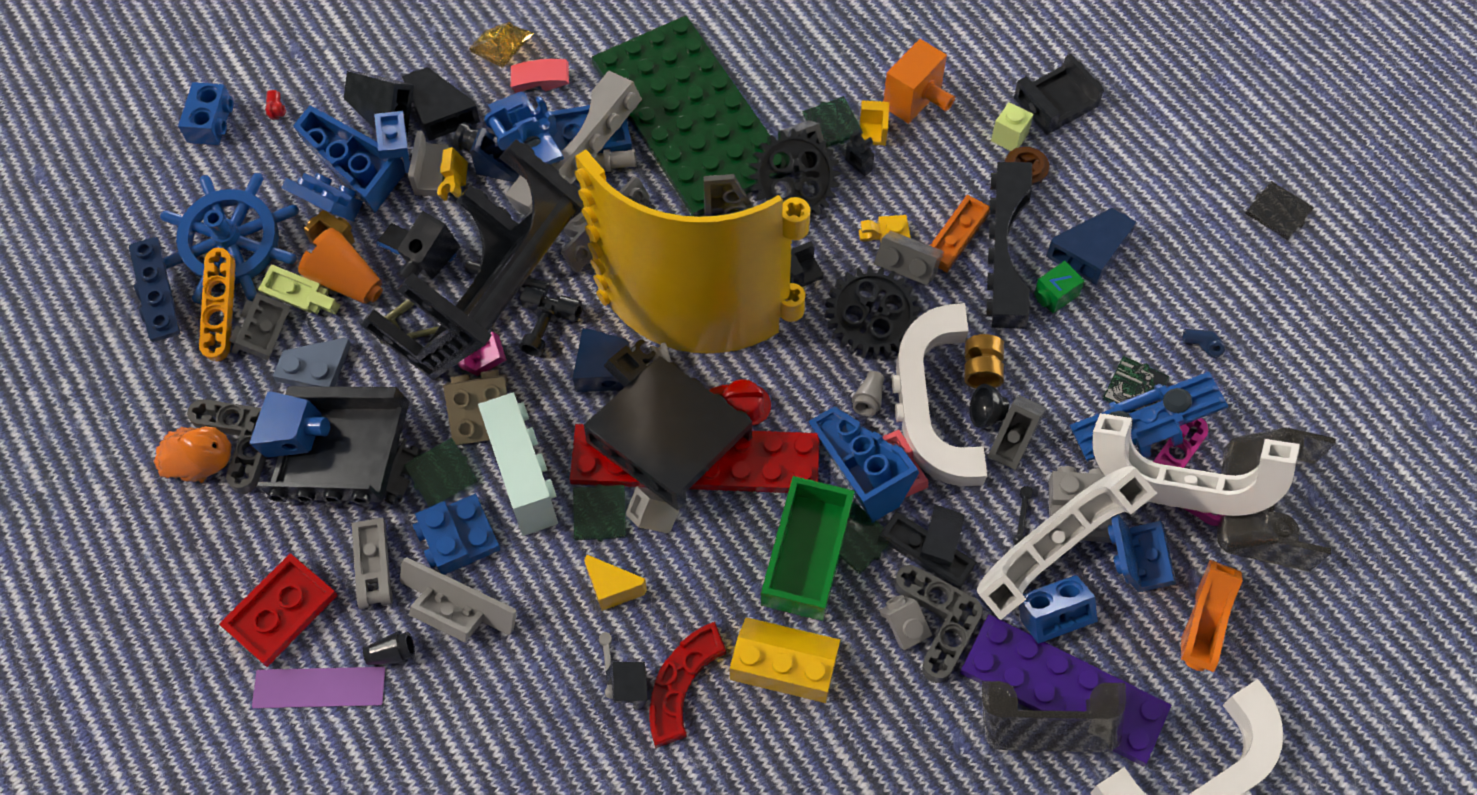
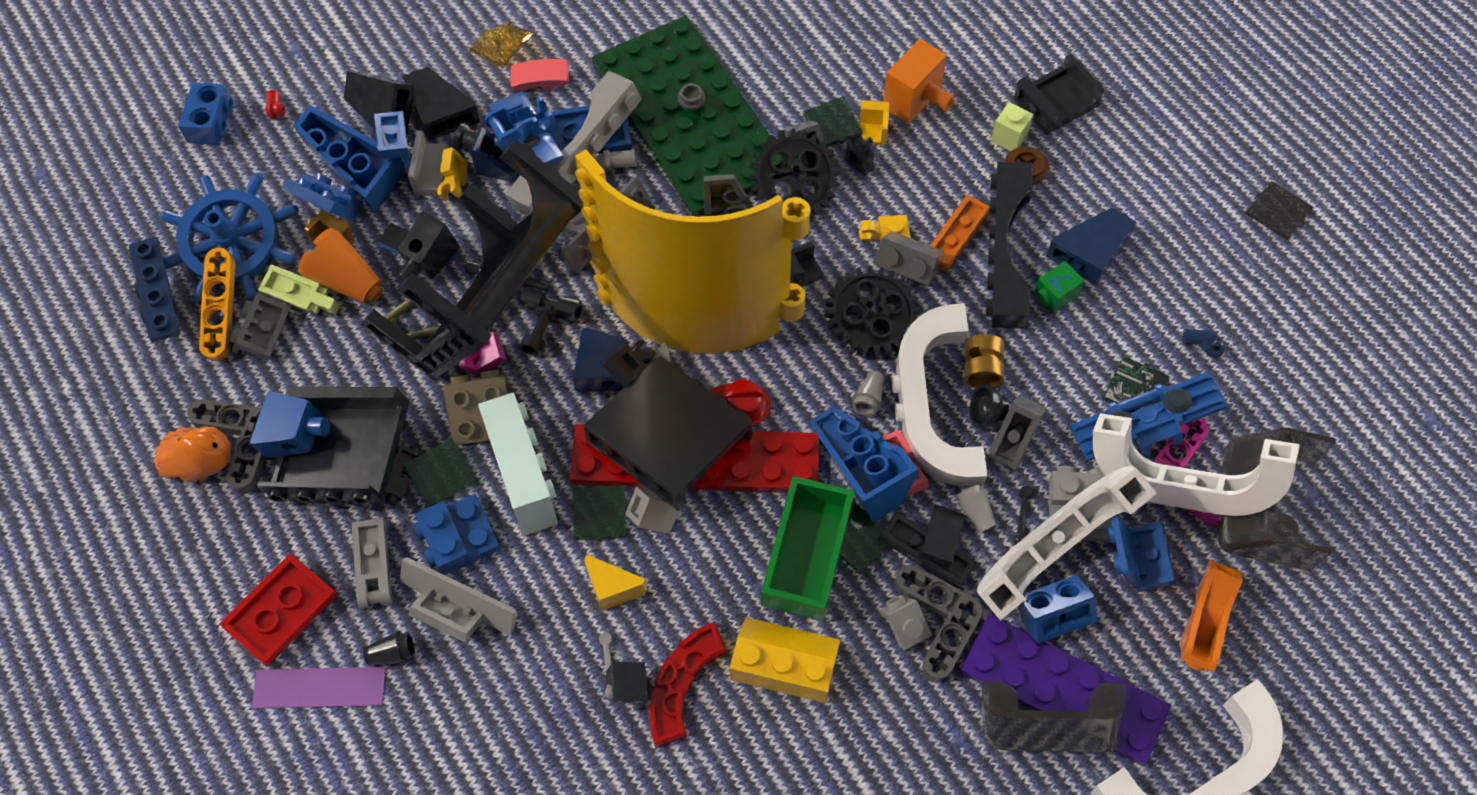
(313, 364): sand blue wing -> none
(691, 97): none -> dark grey plate
(977, 507): none -> light grey cone

